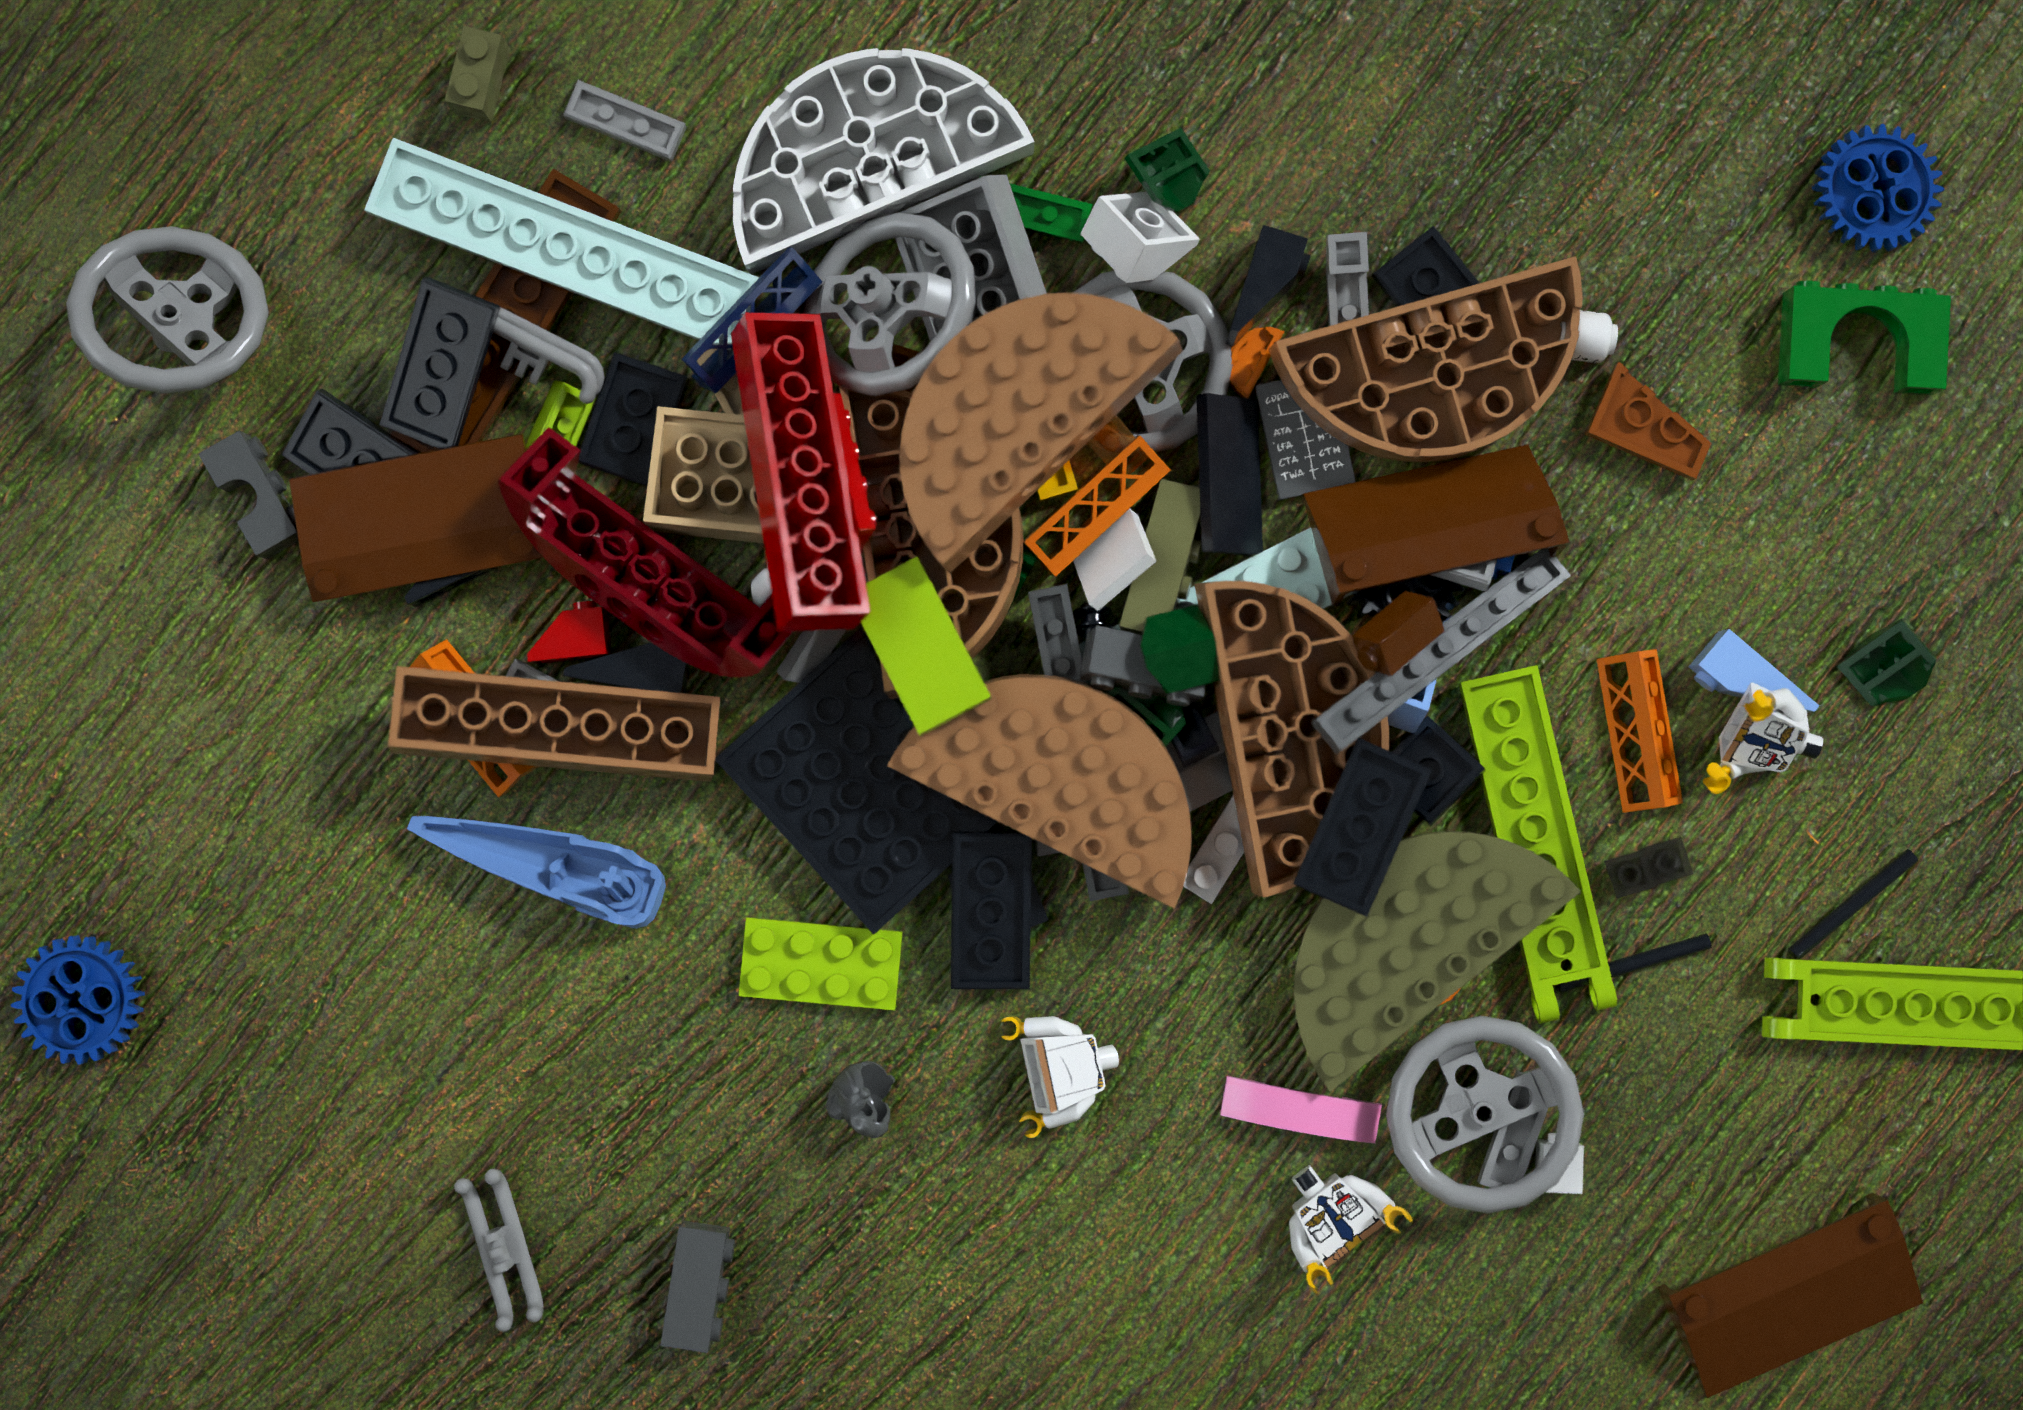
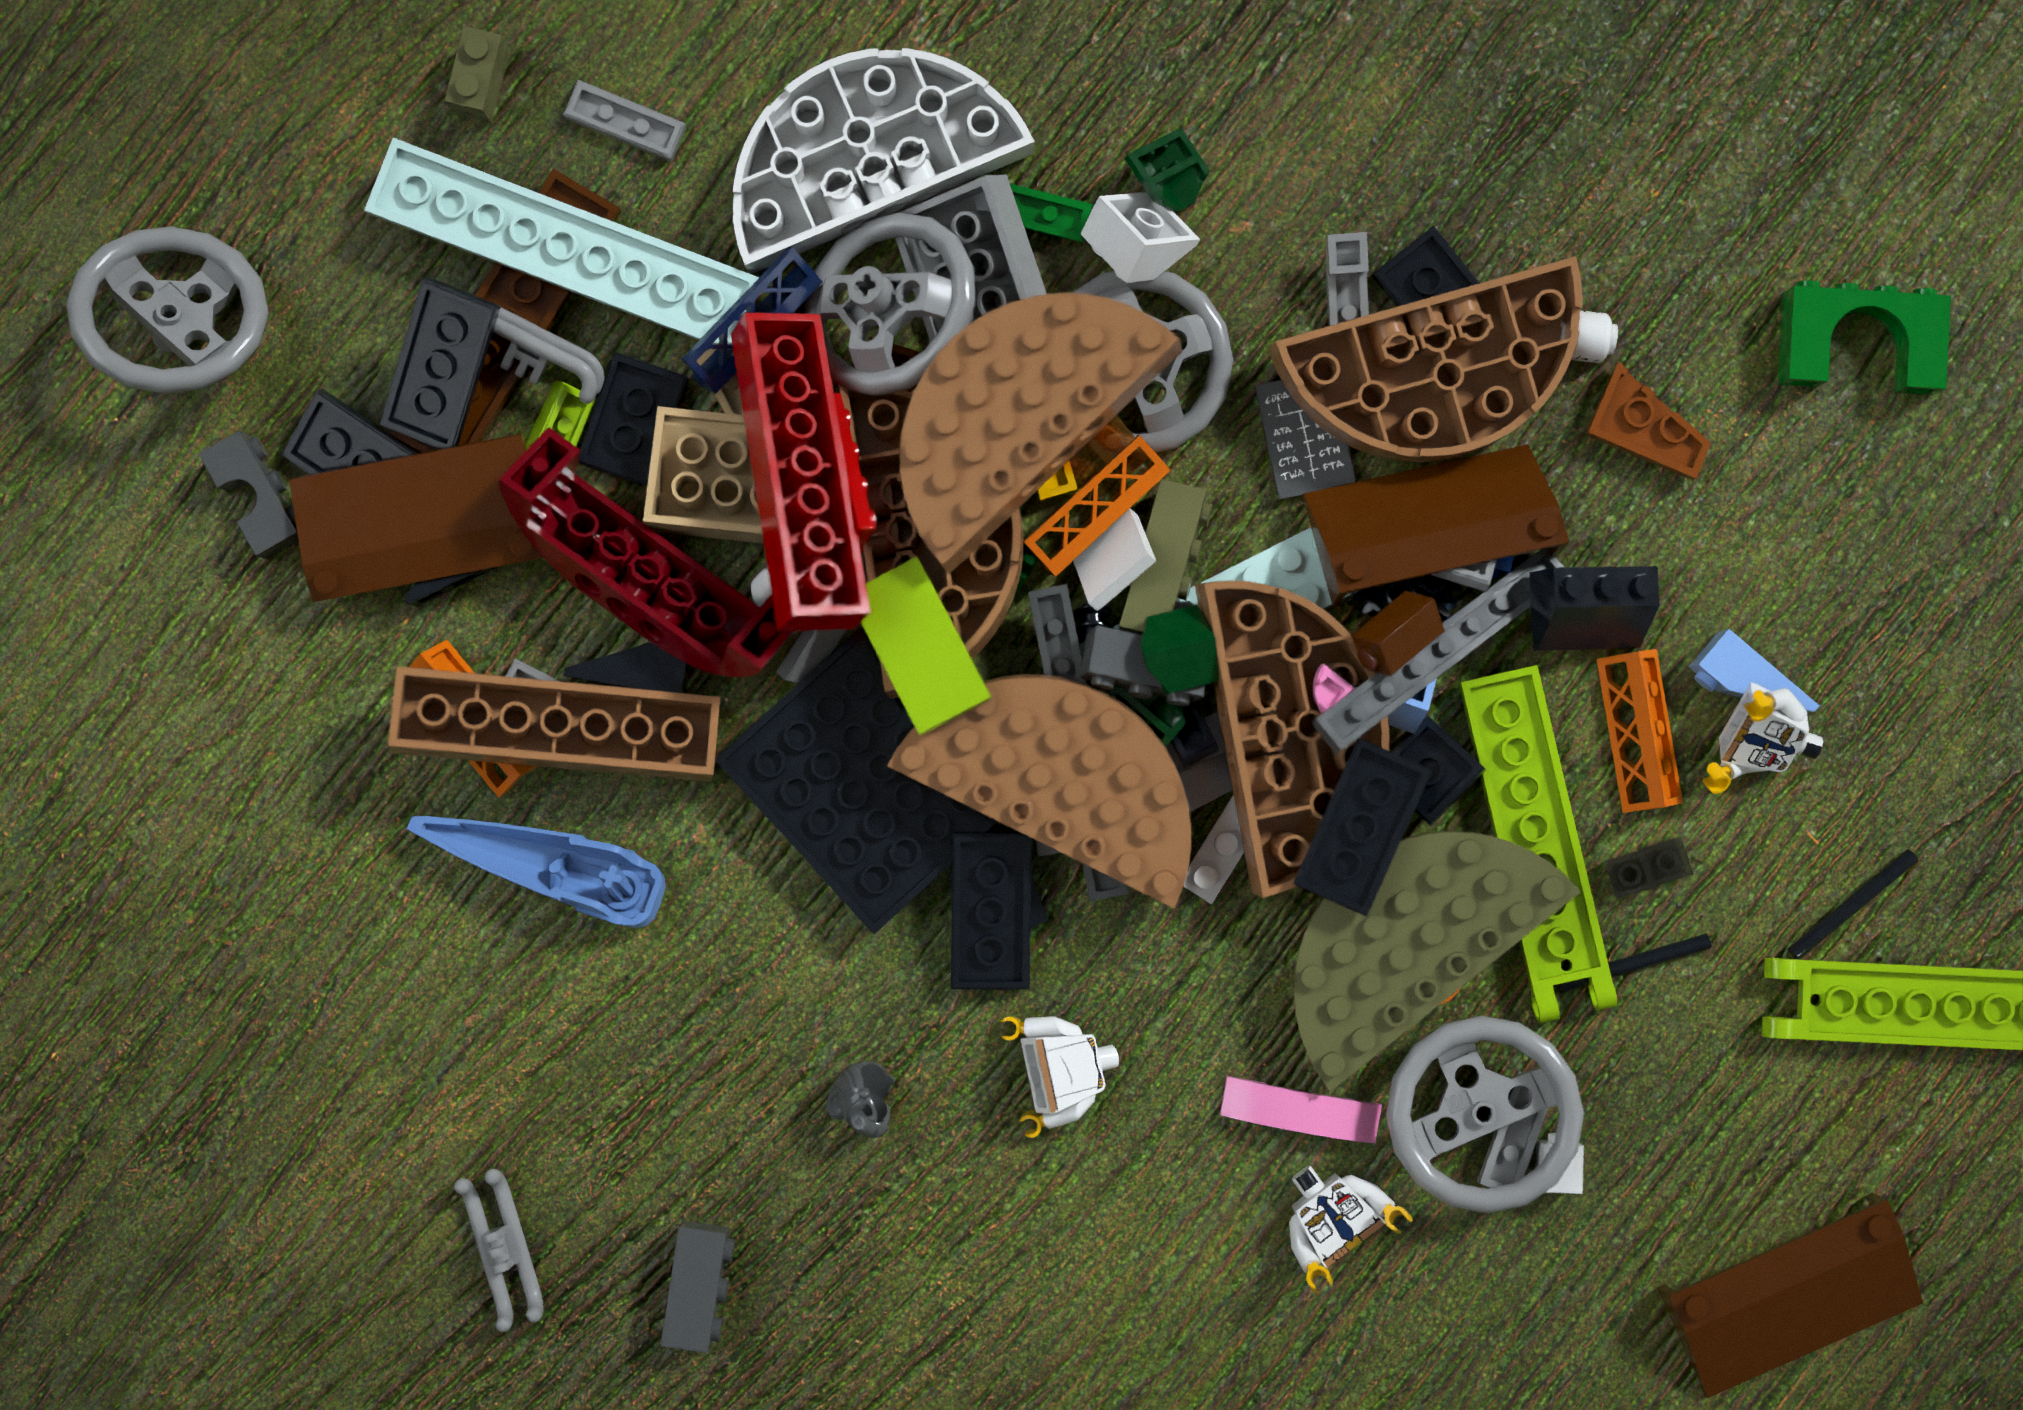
(57, 1027): blue gear -> none
(574, 635): red slope -> none
(820, 963): lime plate -> none
(1229, 475): black tile -> none
(1250, 358): orange tile -> none
(1270, 275): black slope -> none
(1329, 688): none -> bright pink tile
(1592, 607): none -> black slope
(1889, 664): dark green slope -> none
(1912, 183): blue gear -> none

